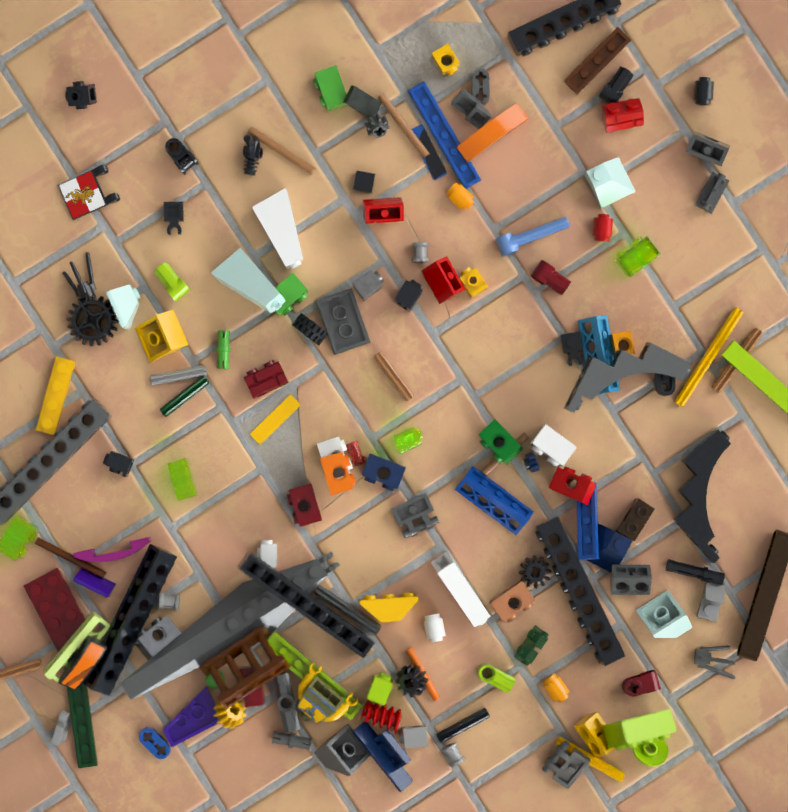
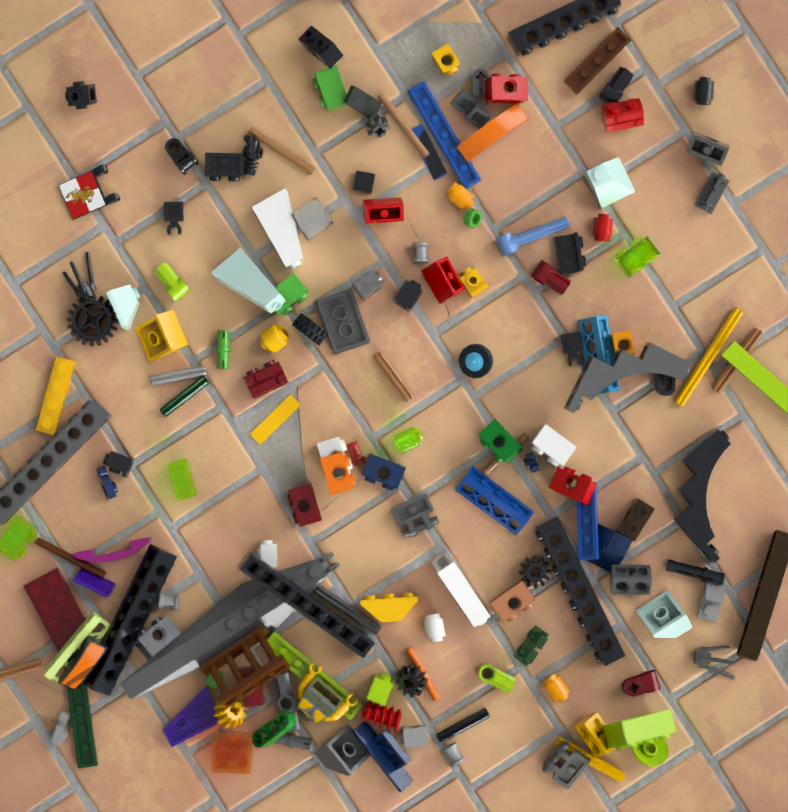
(109, 487): none -> dark blue plate
(151, 746): blue beam -> none
(224, 166): none -> black bracket
(232, 752): none -> clear orange brick
(274, 338): none -> yellow head
(281, 729): none -> green beam
(311, 218): none -> clear smoke piece
(320, 47): none -> black brick
(472, 218): none -> bright green tile
(475, 361): none -> black wheel
(517, 89): none -> brick
(569, 253): none -> black bracket

